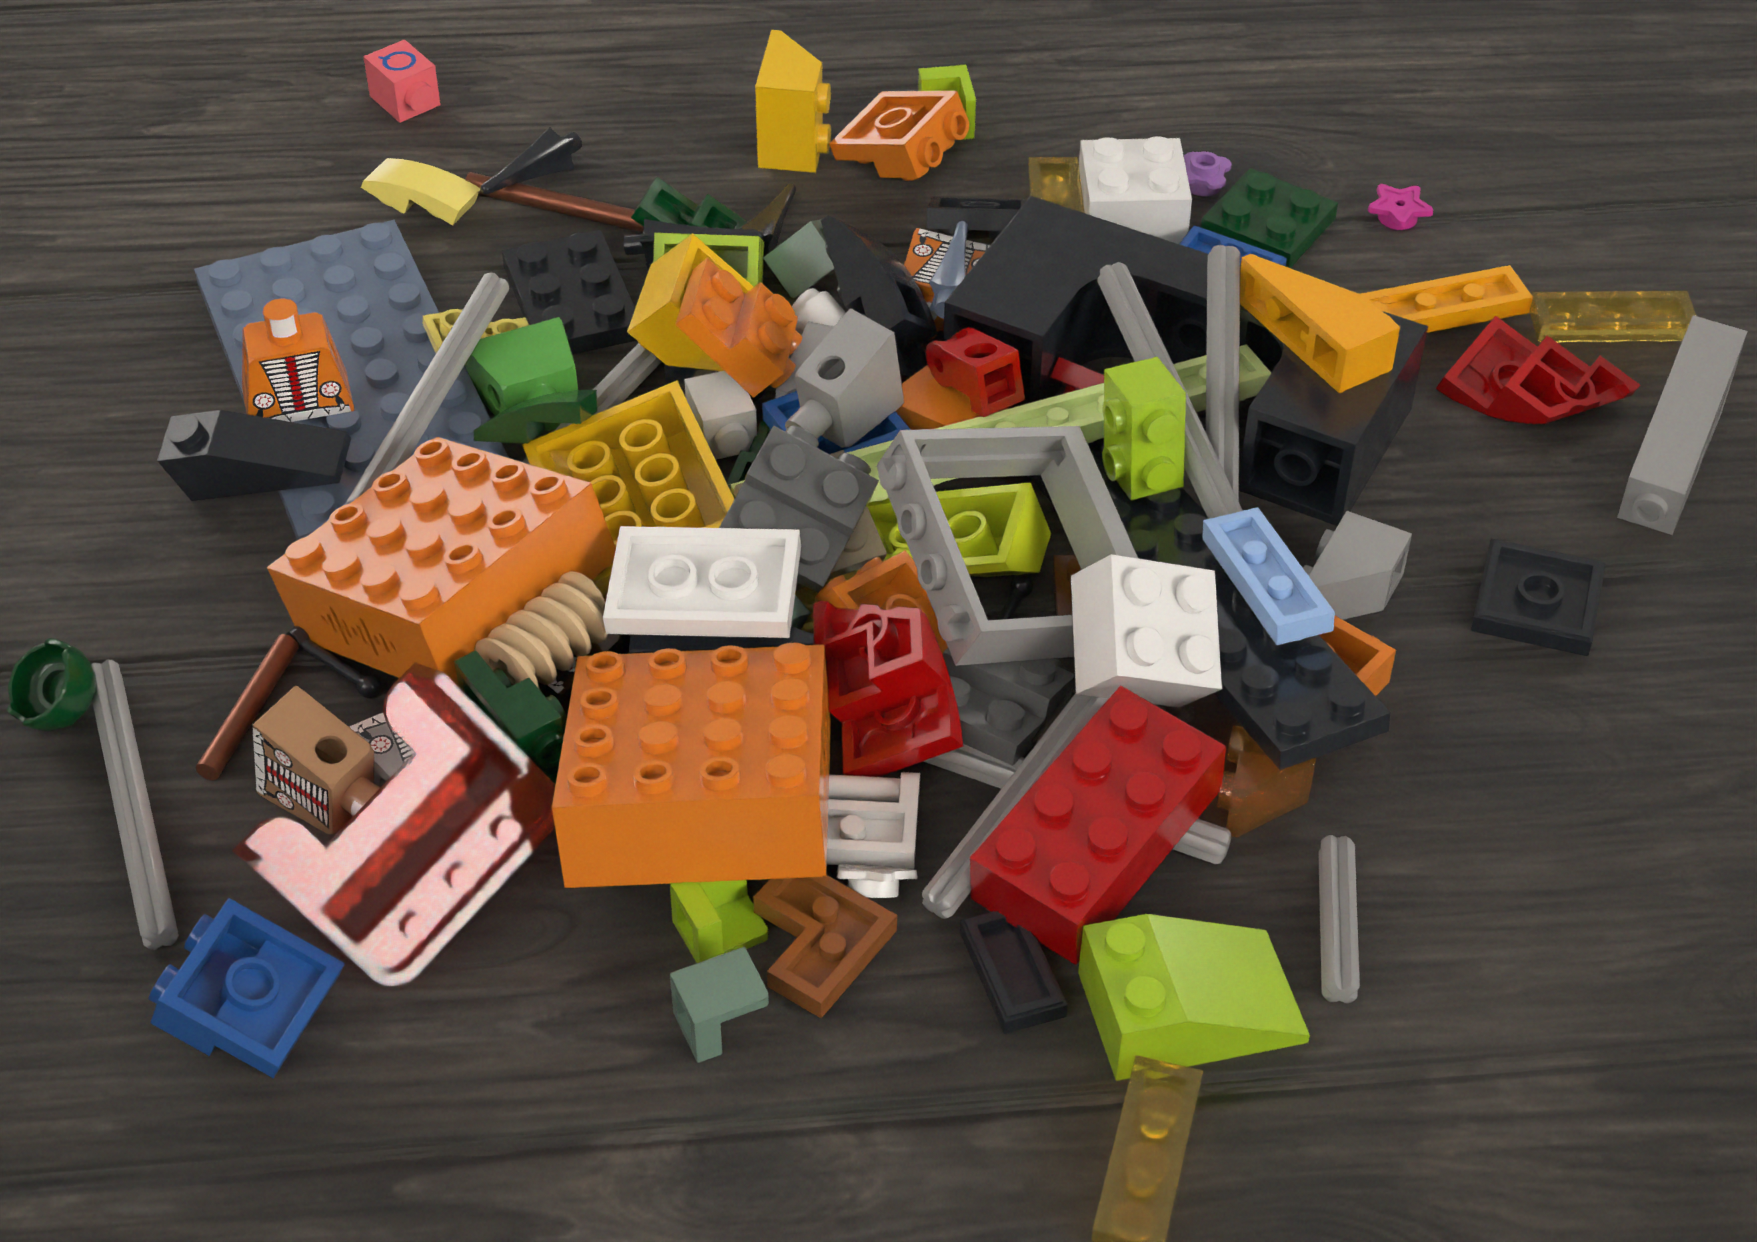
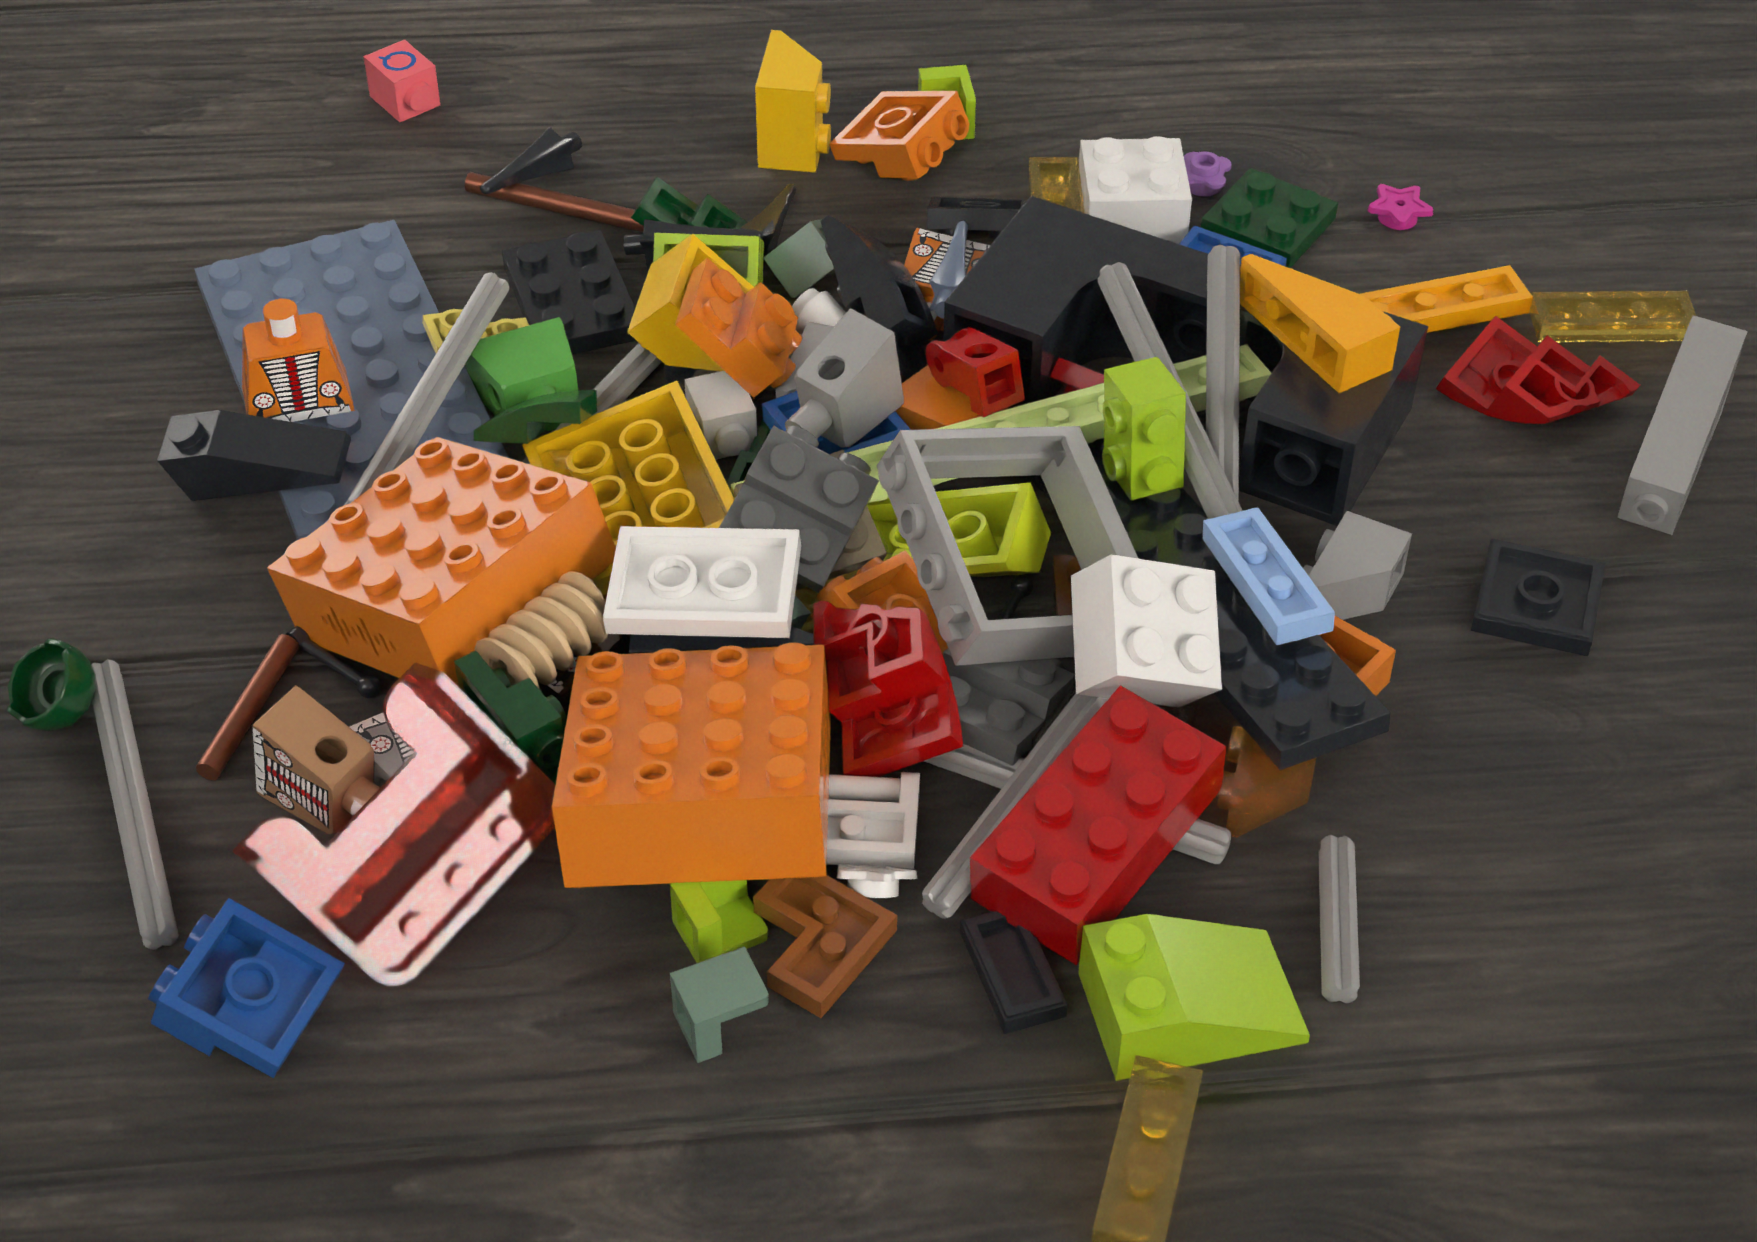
(406, 182): light yellow slope -> none

